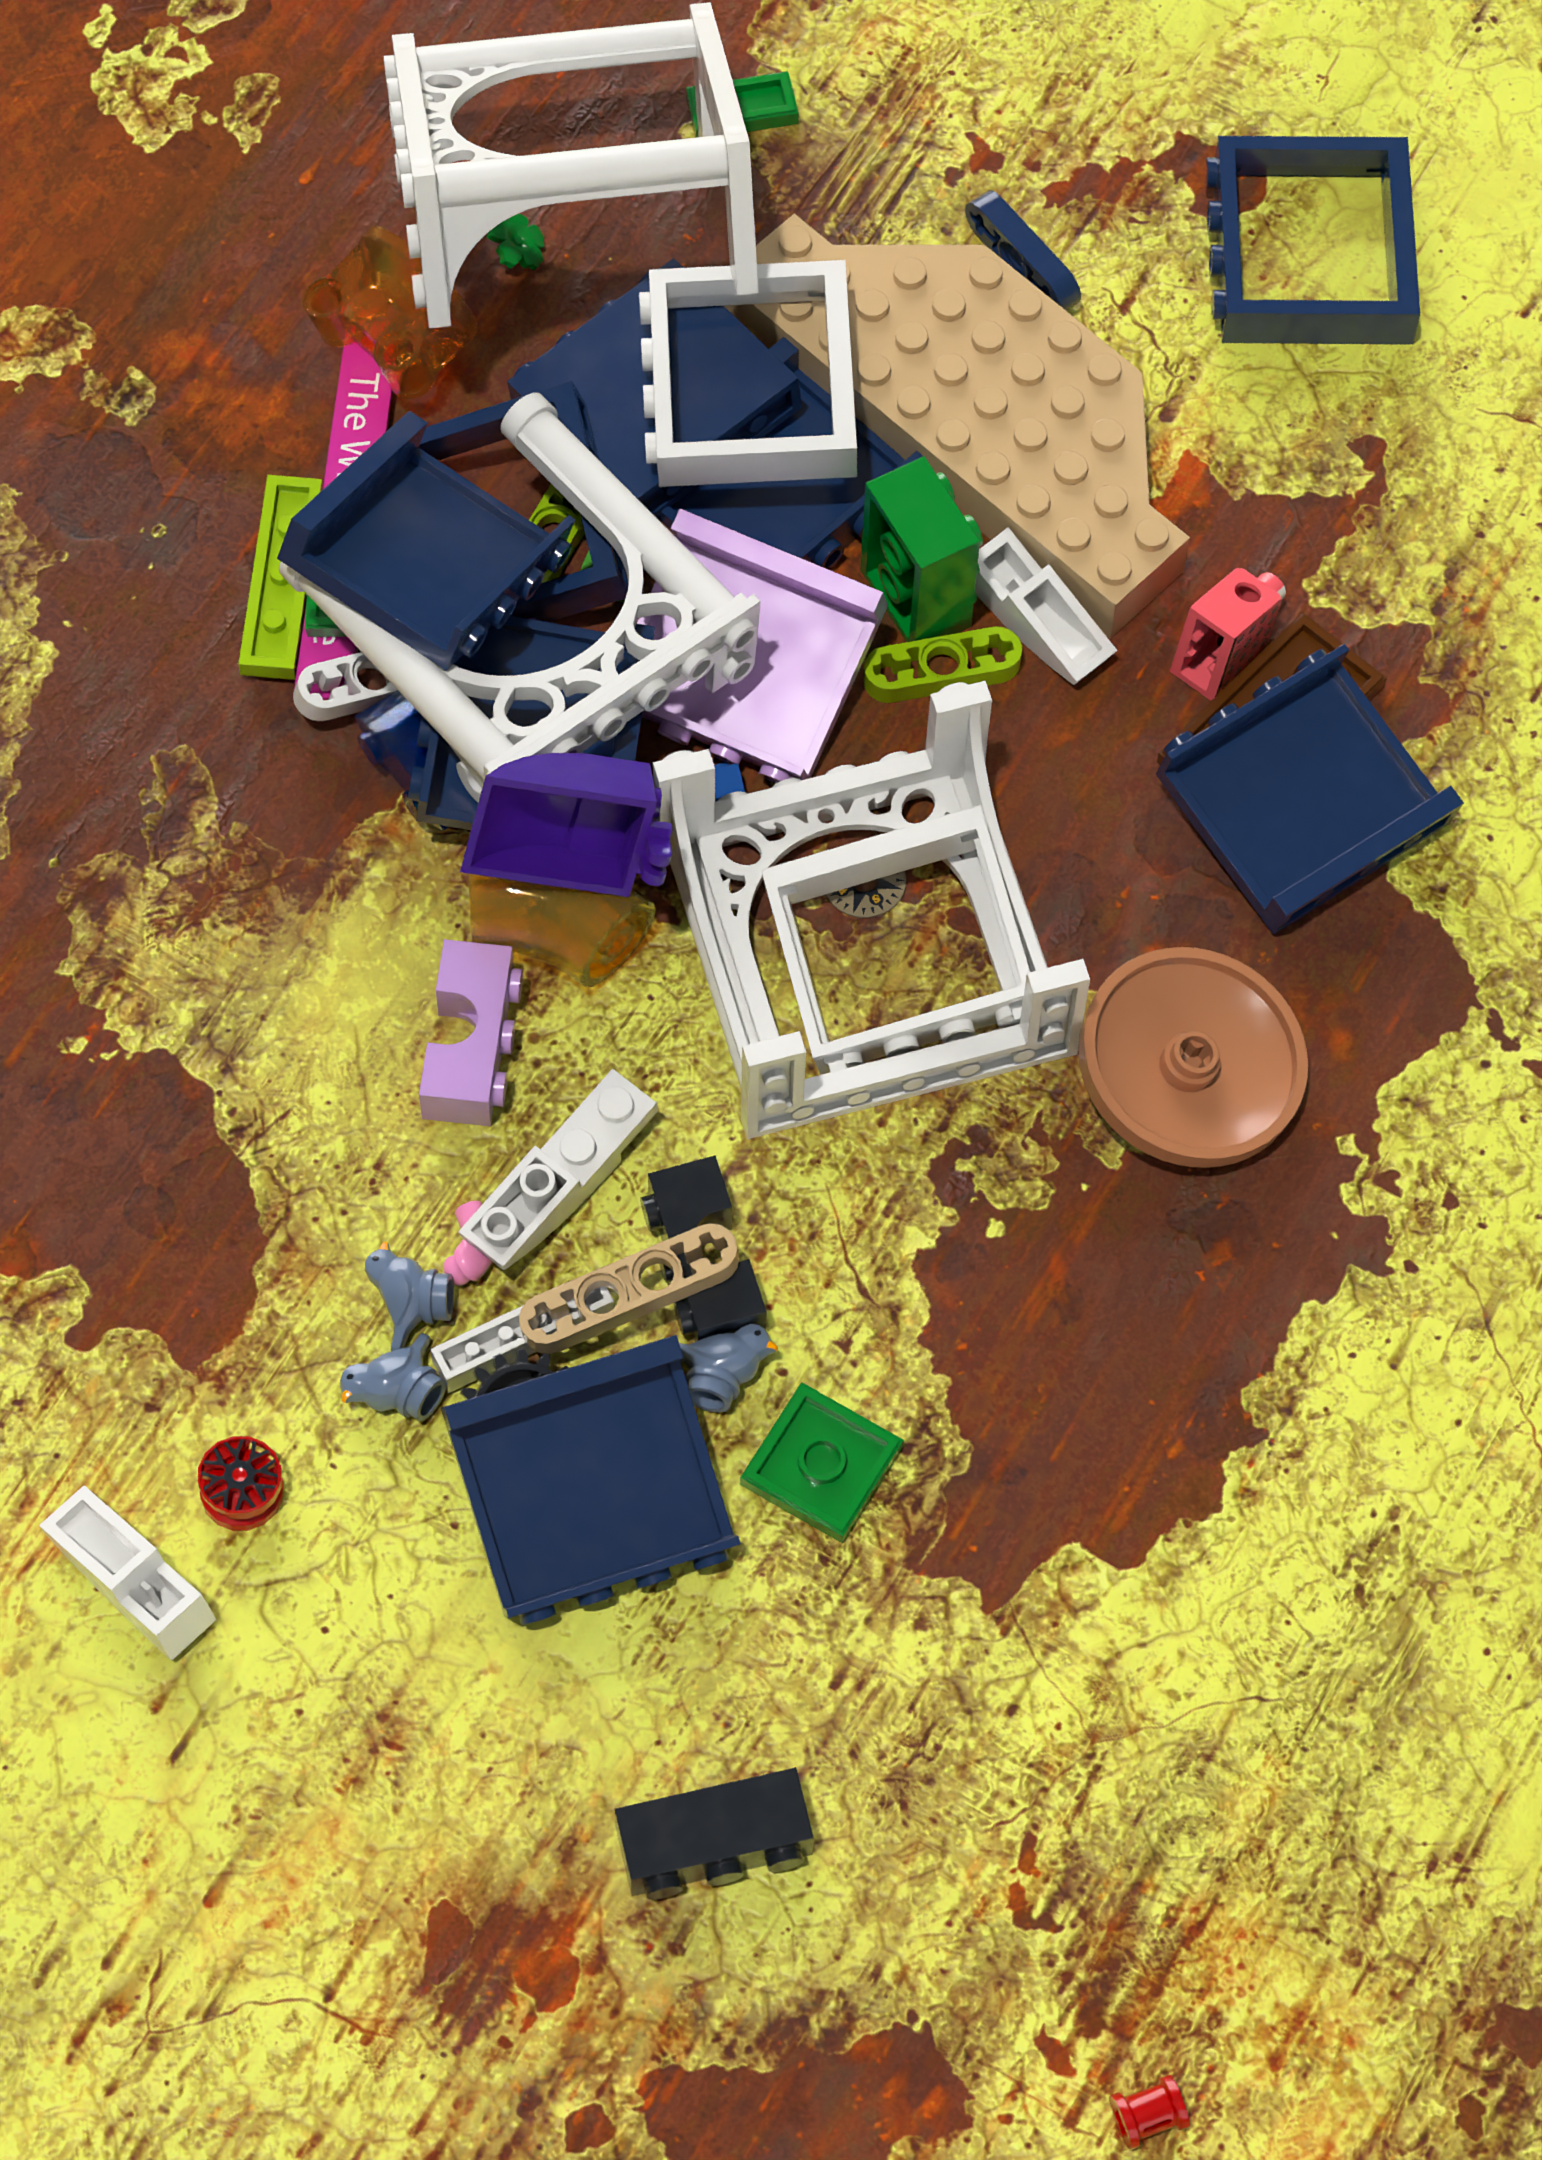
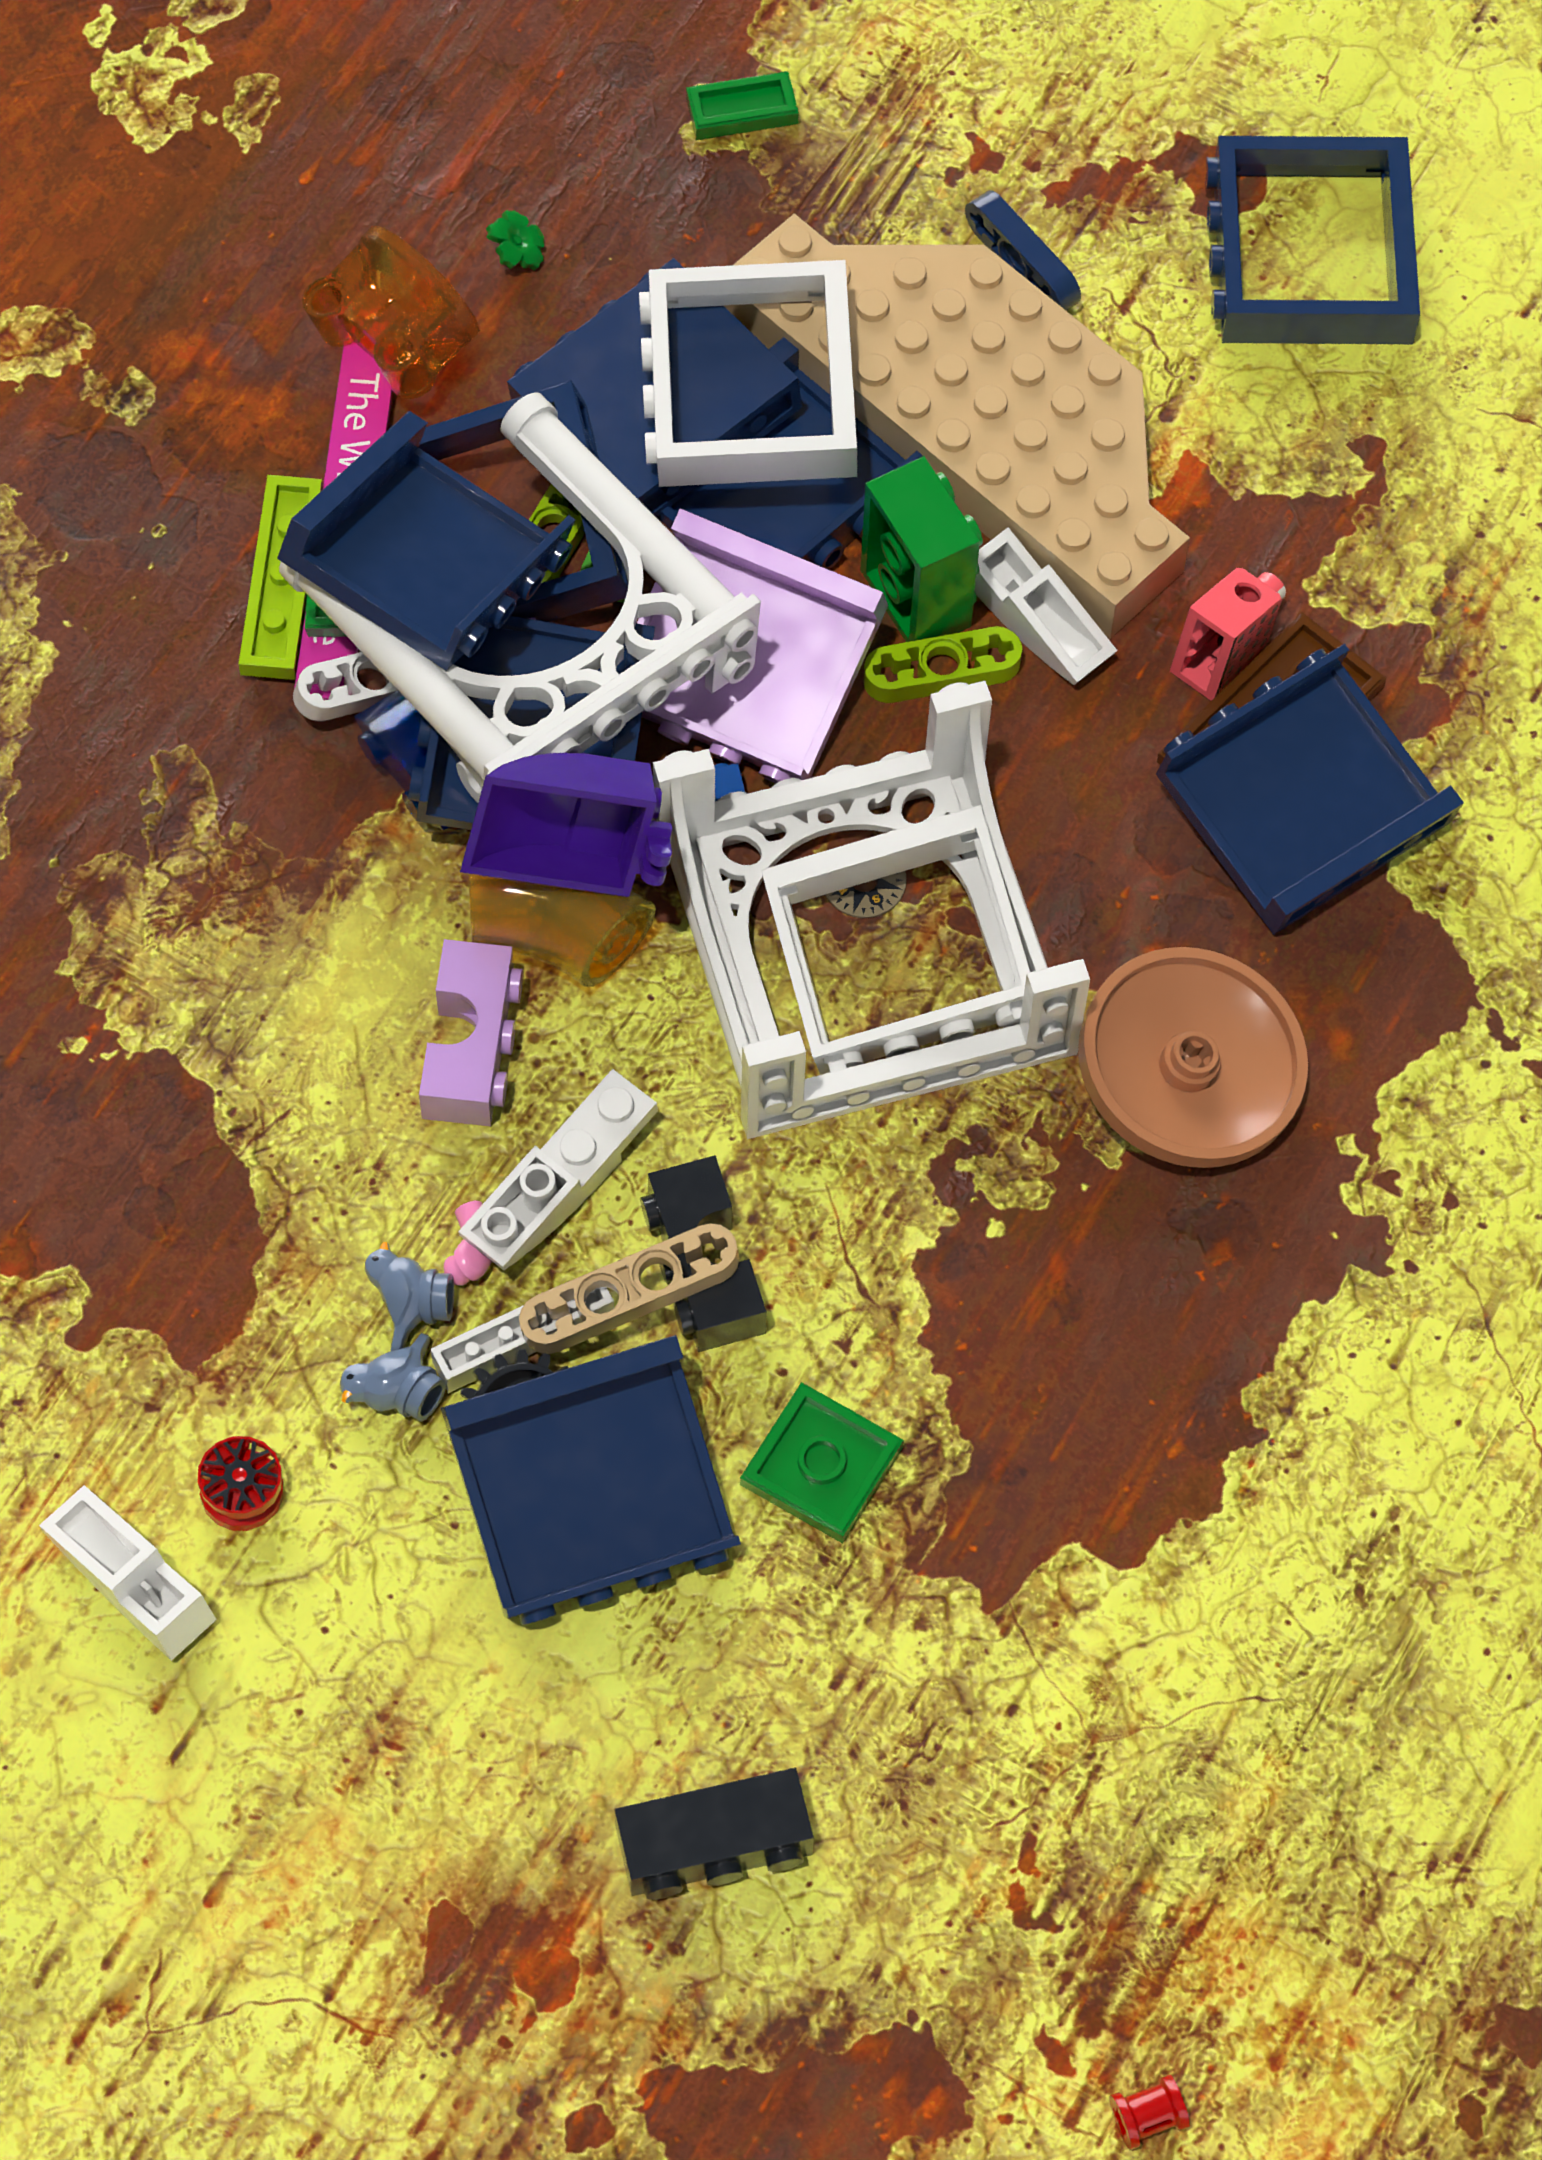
(468, 199): white arch -> none
(724, 1363): sand blue animal -> none

